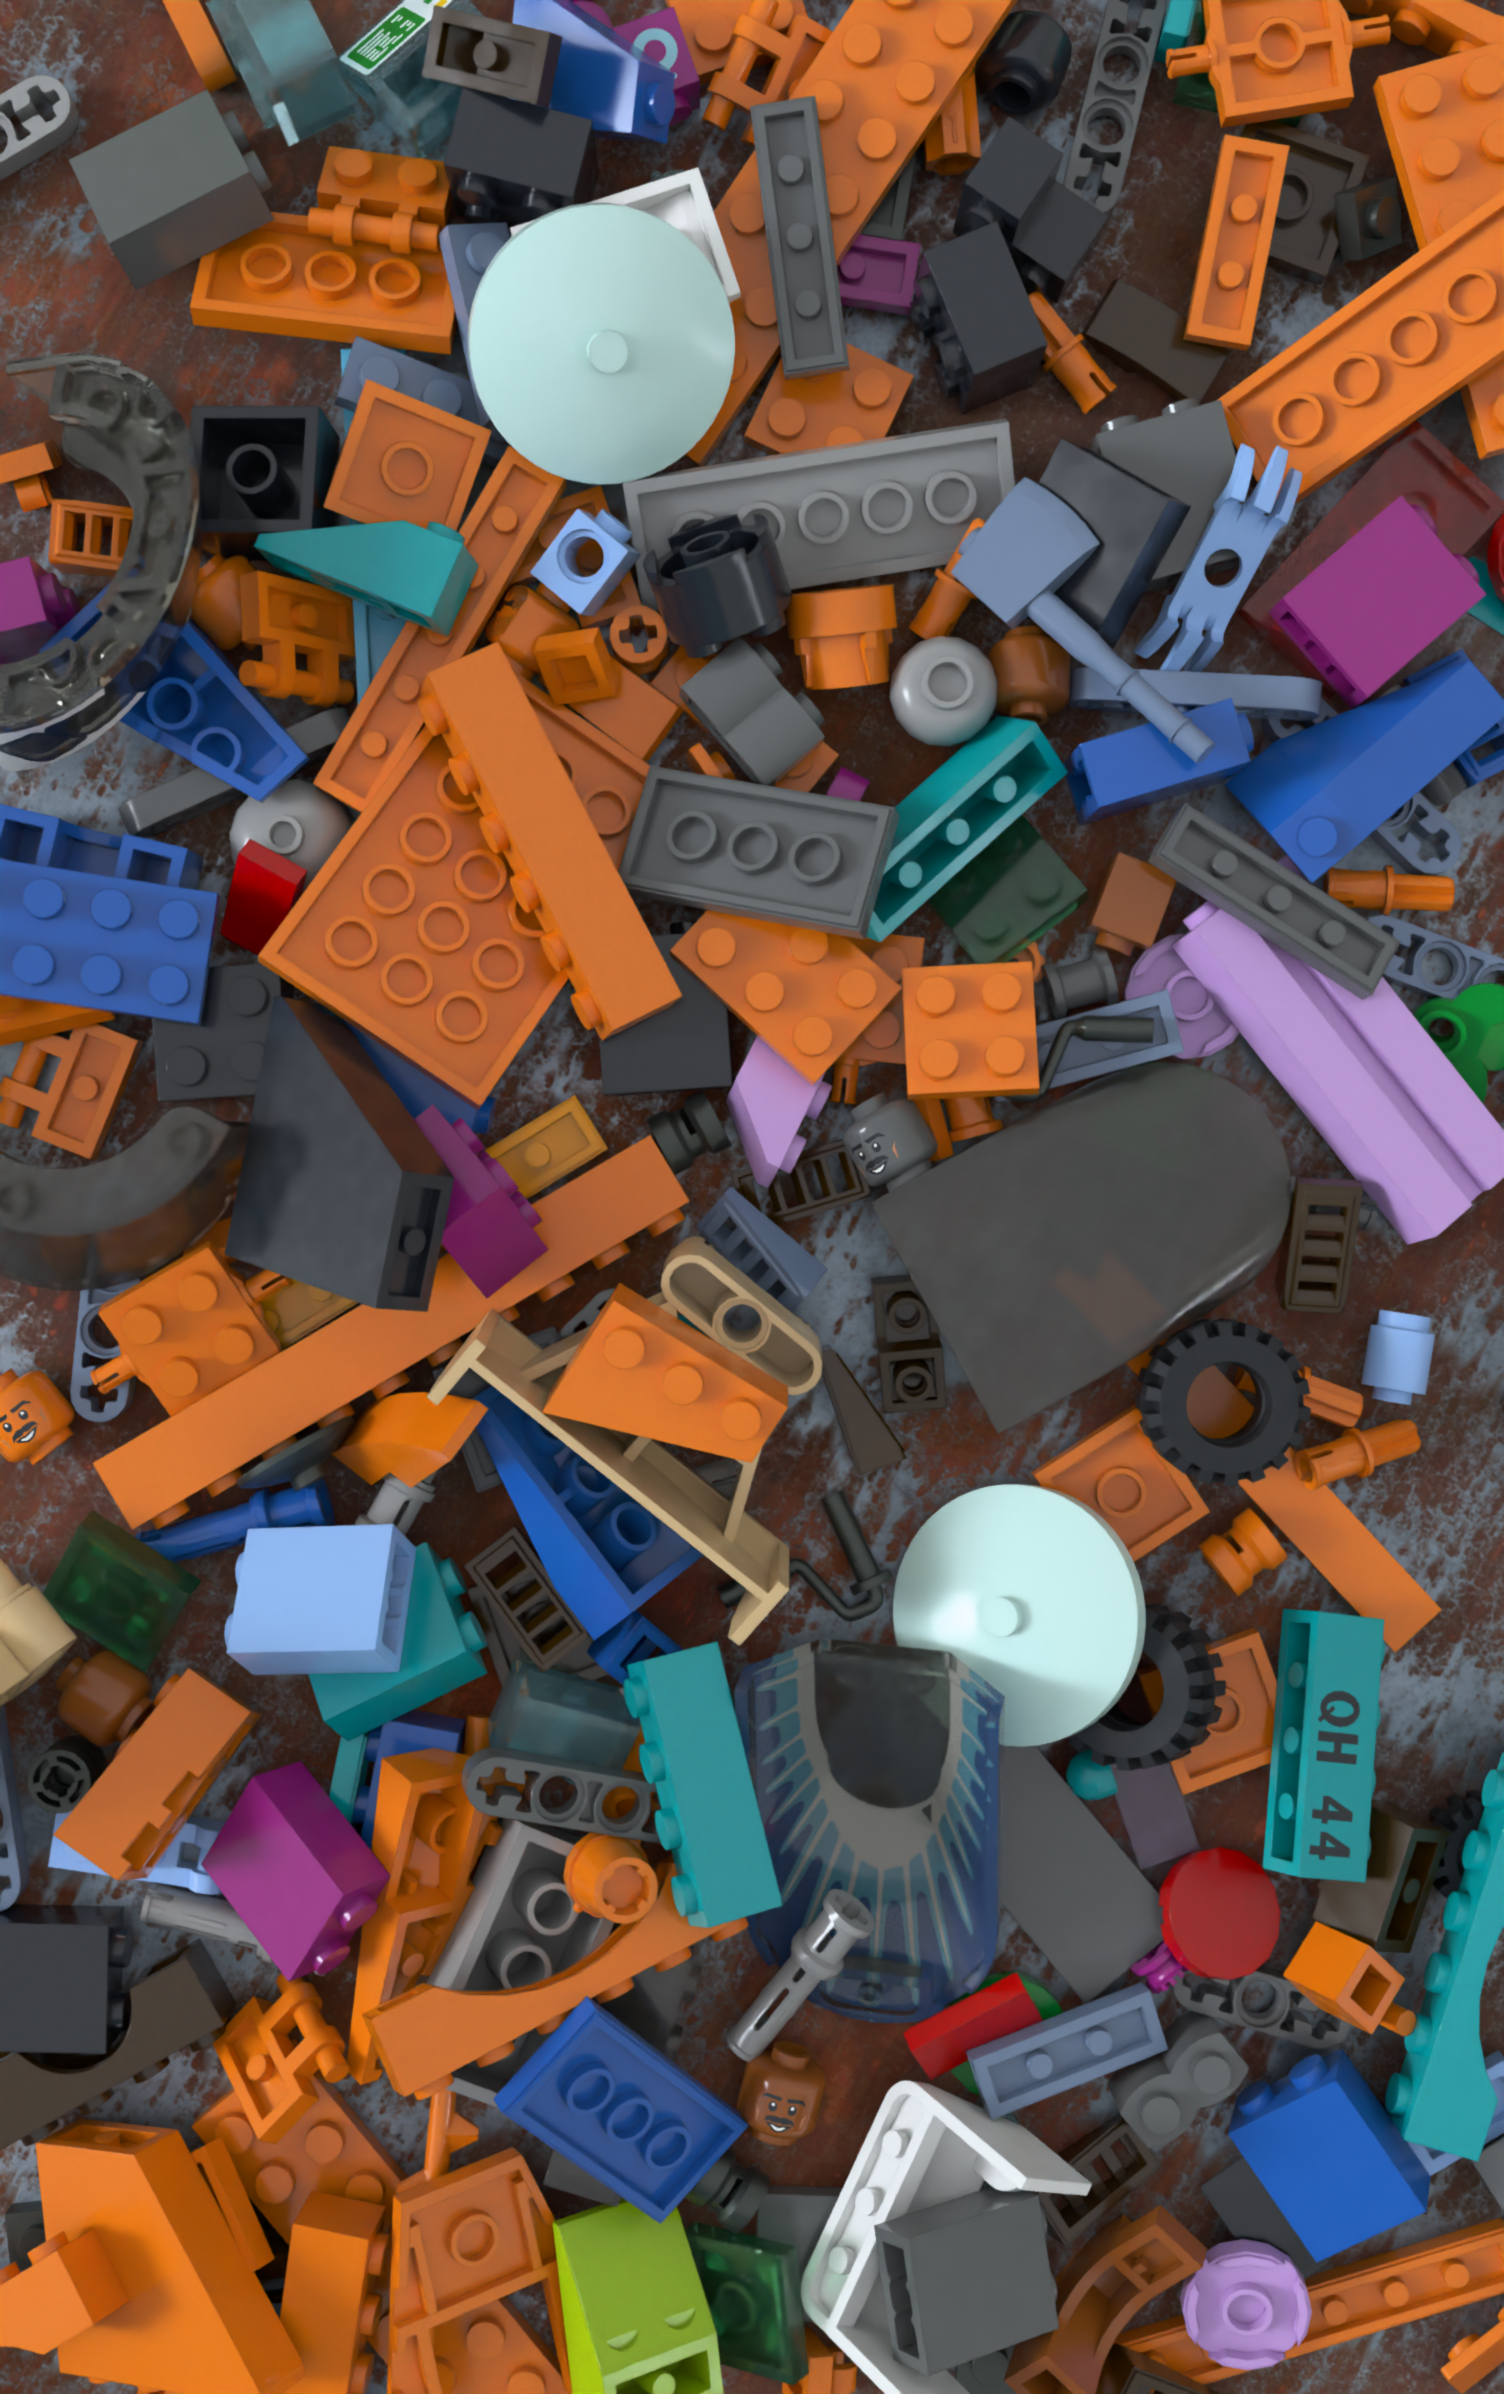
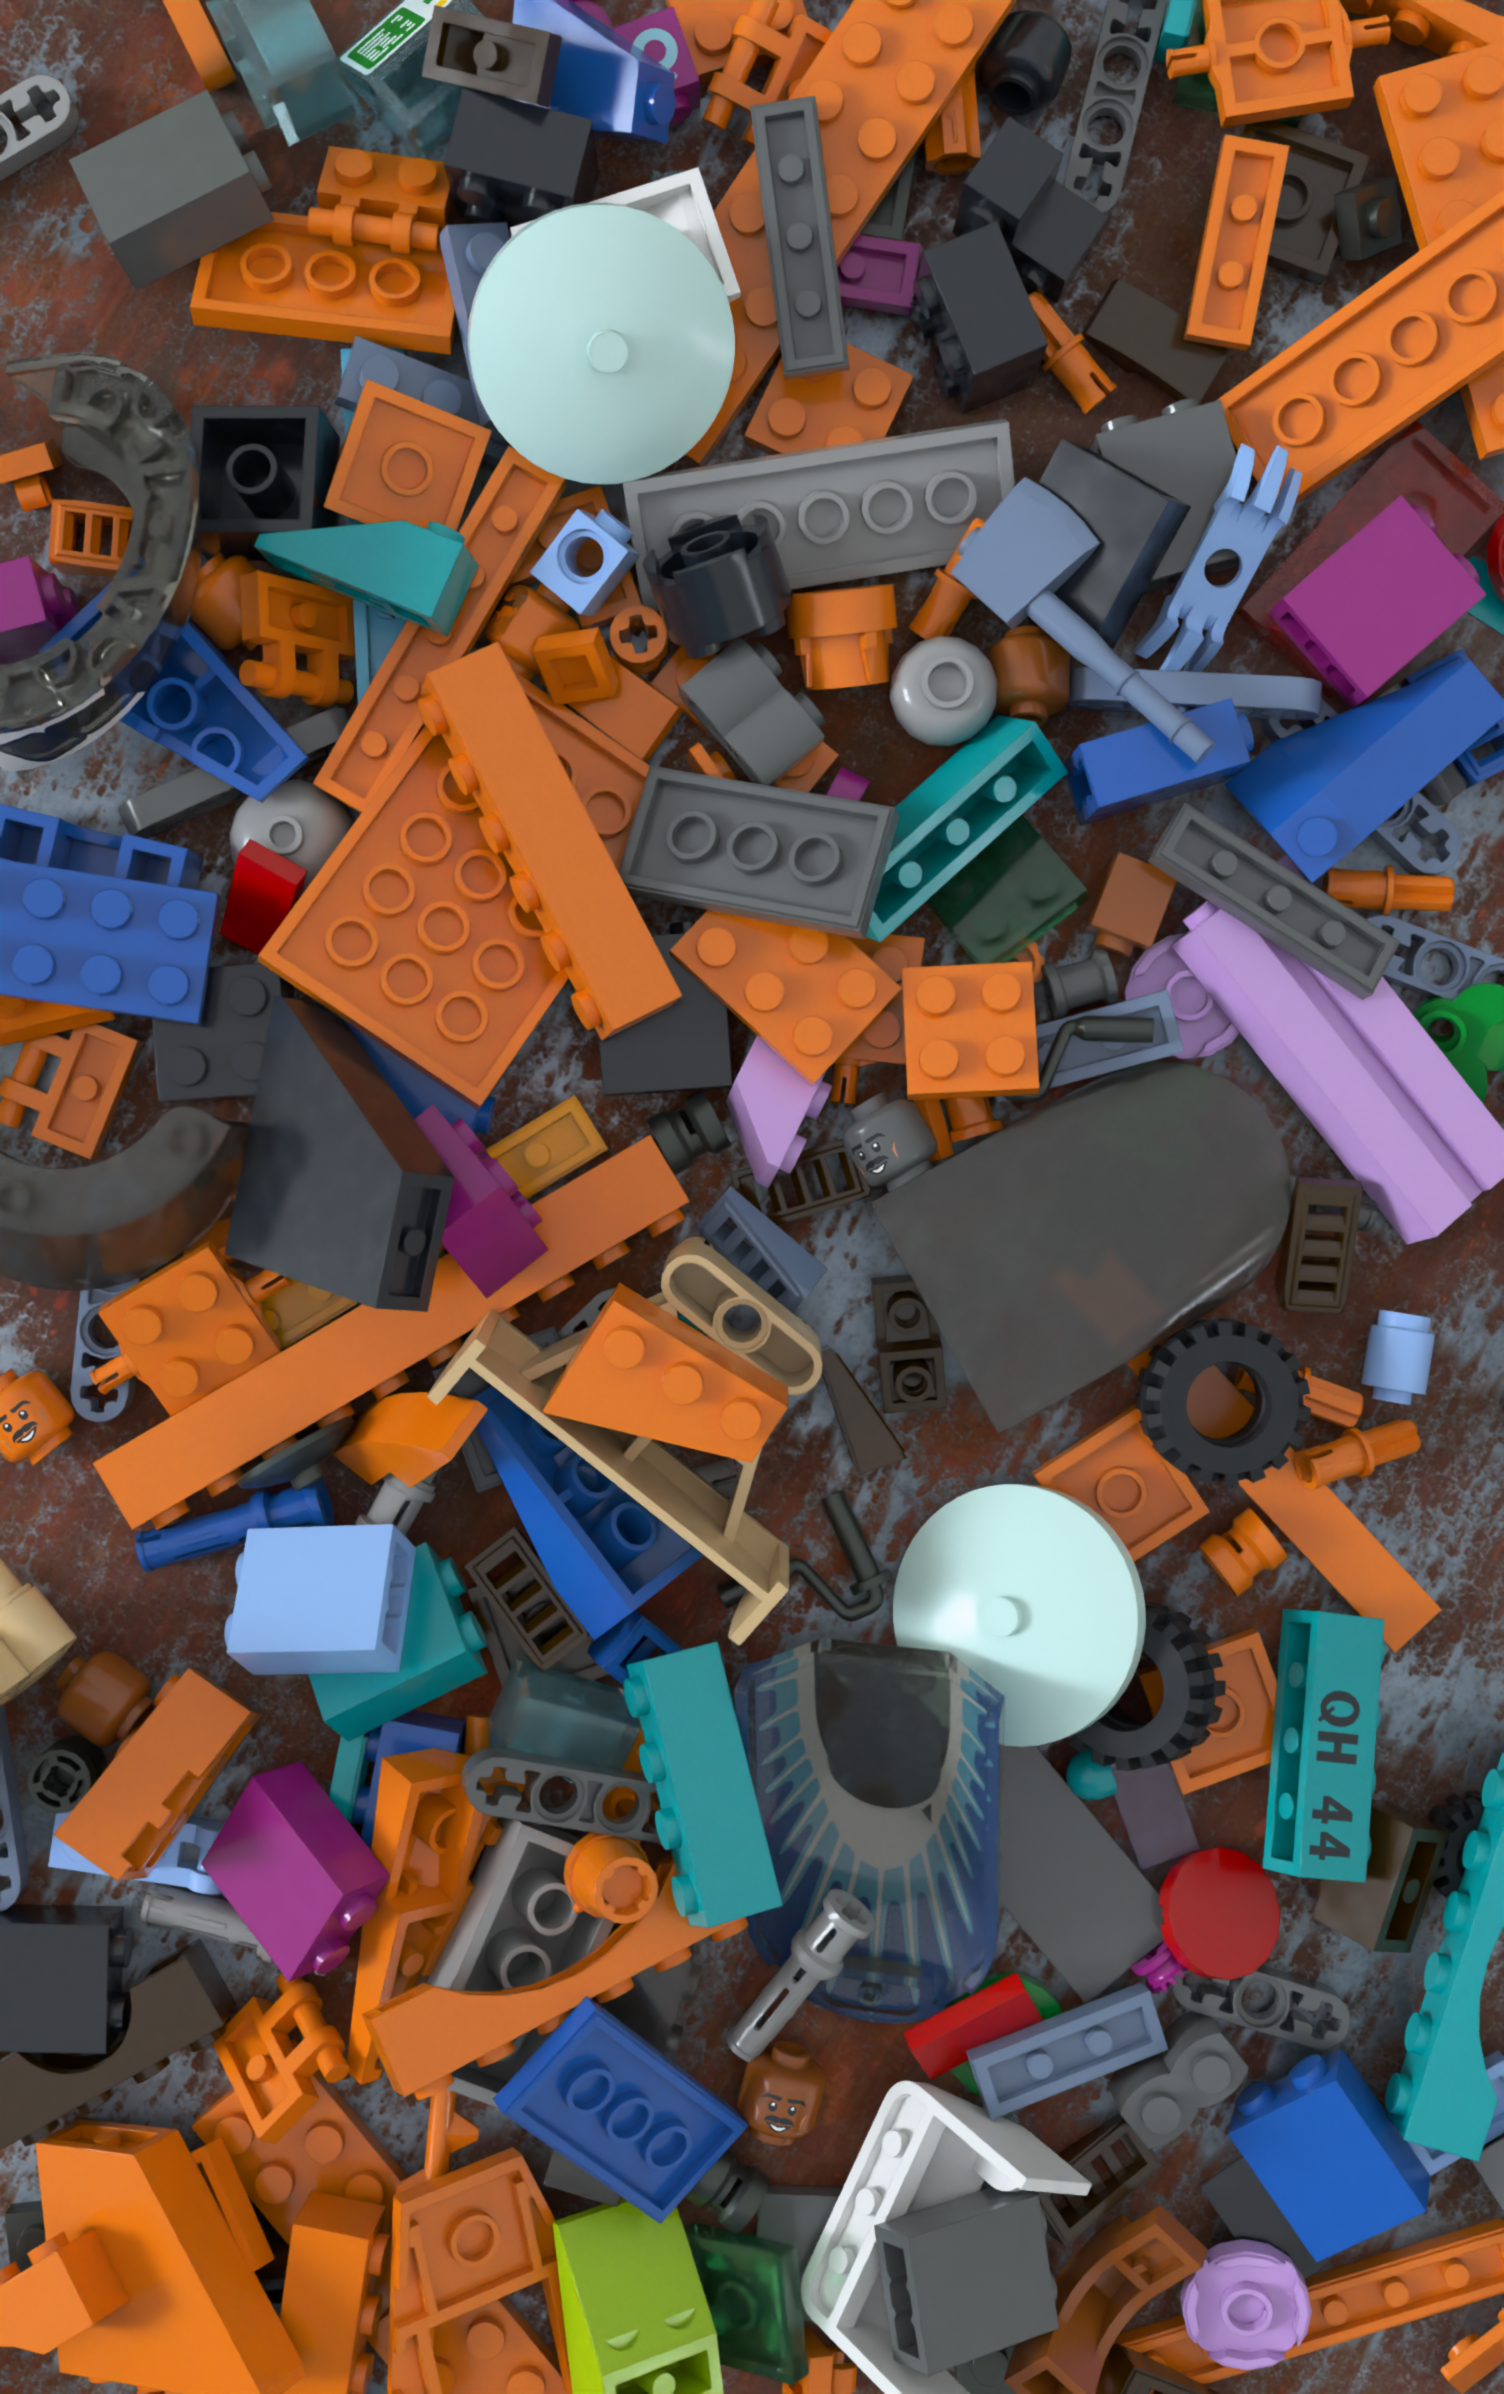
(119, 1590): clear green plate -> none
(1349, 1981): orange brick -> none

